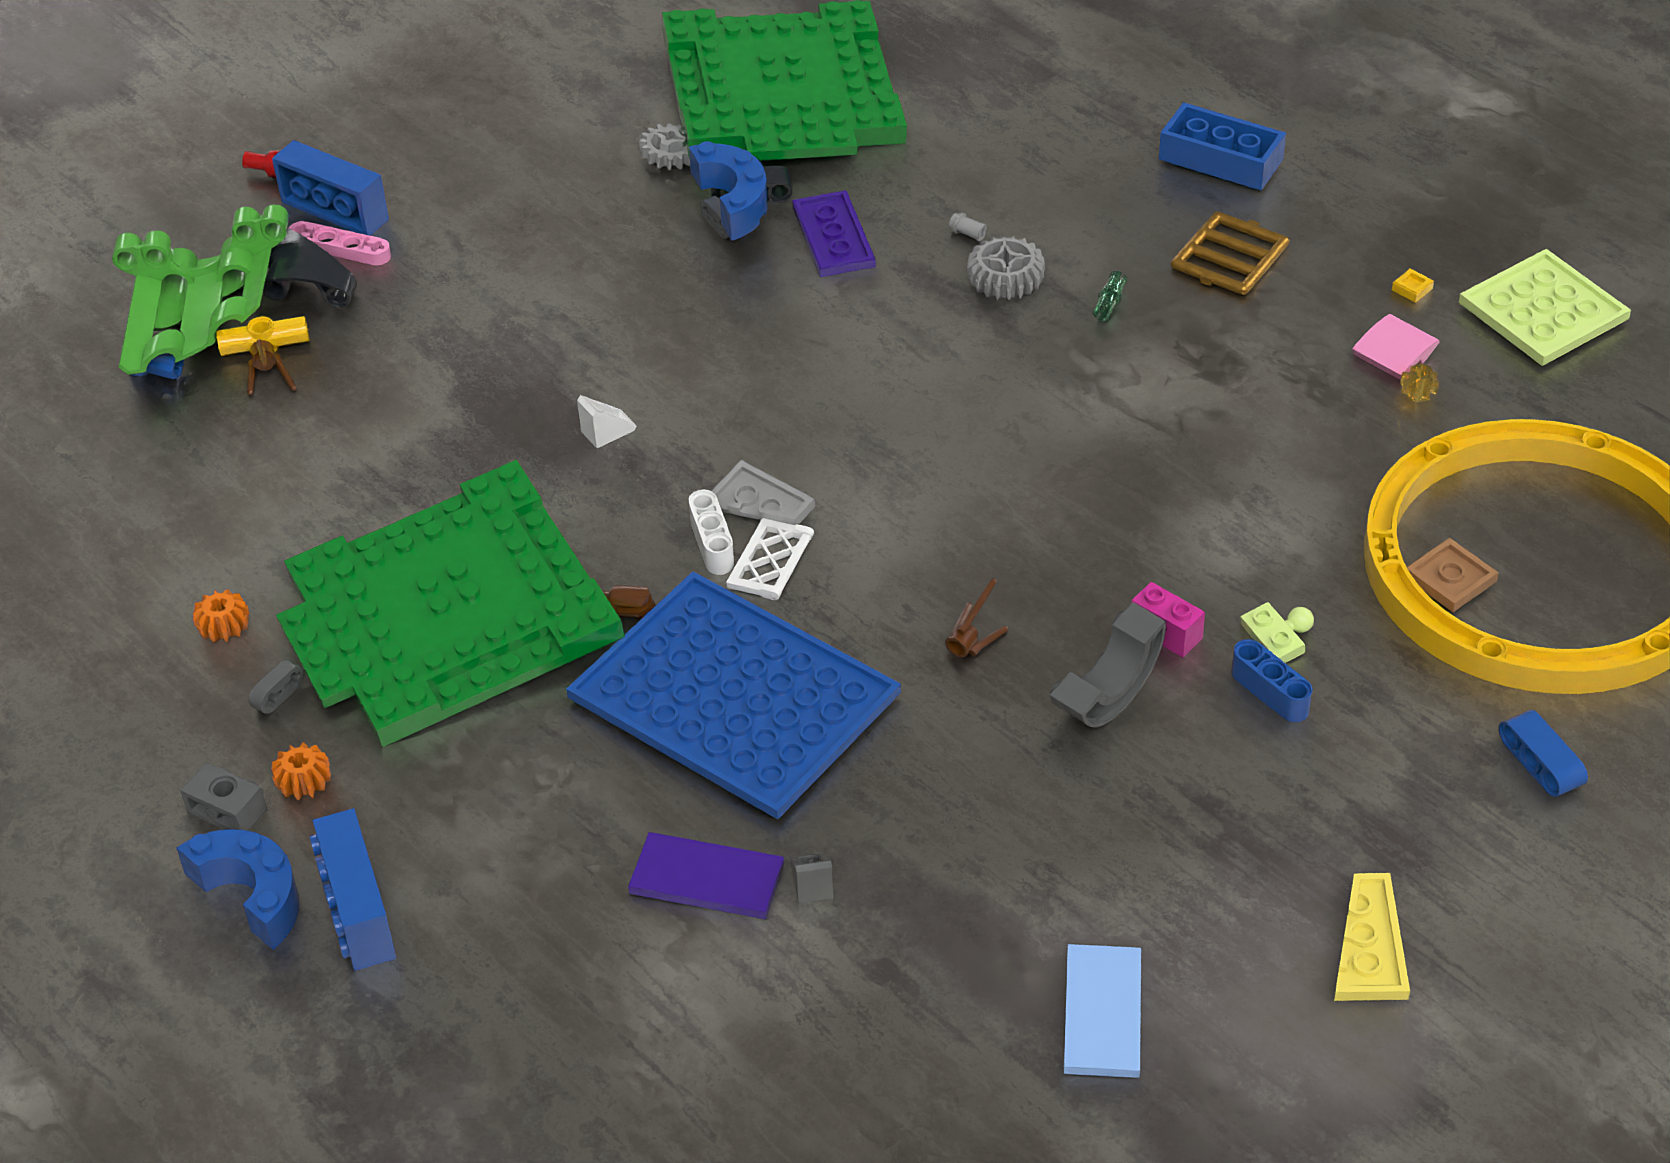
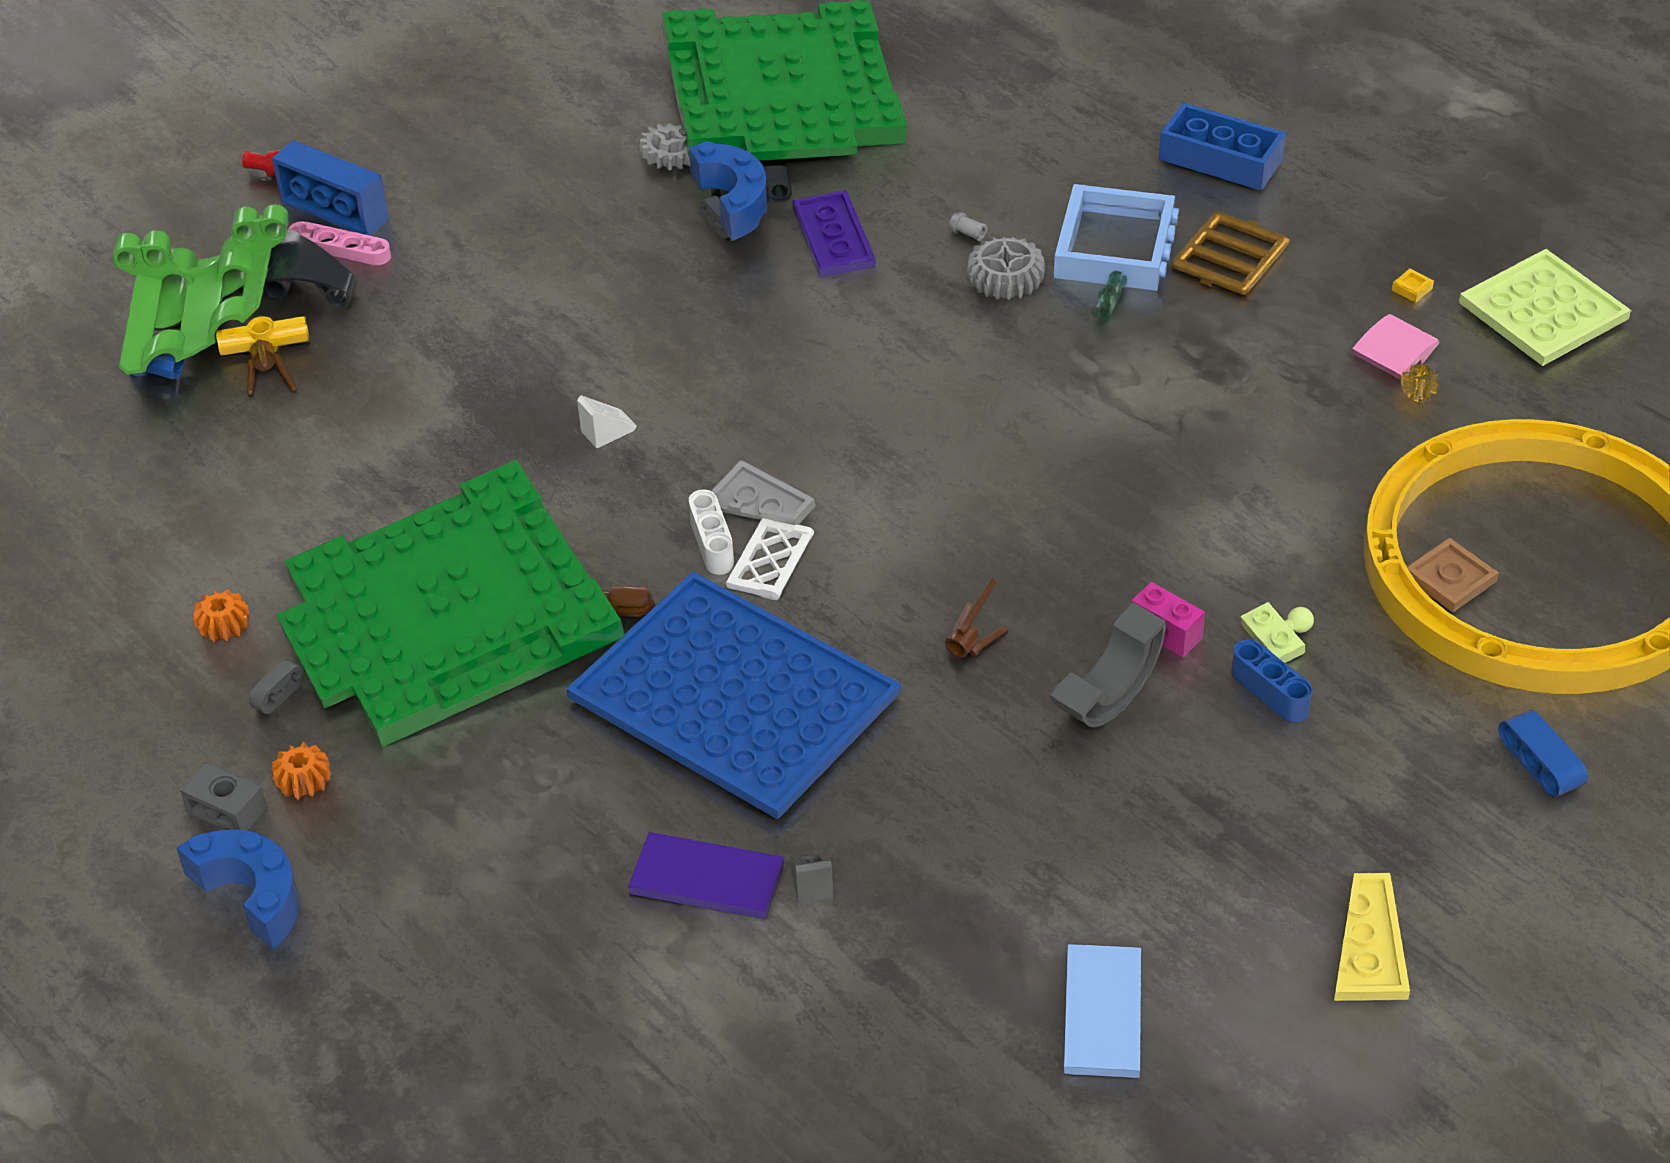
(351, 890): blue brick -> none
(1111, 201): none -> light blue window

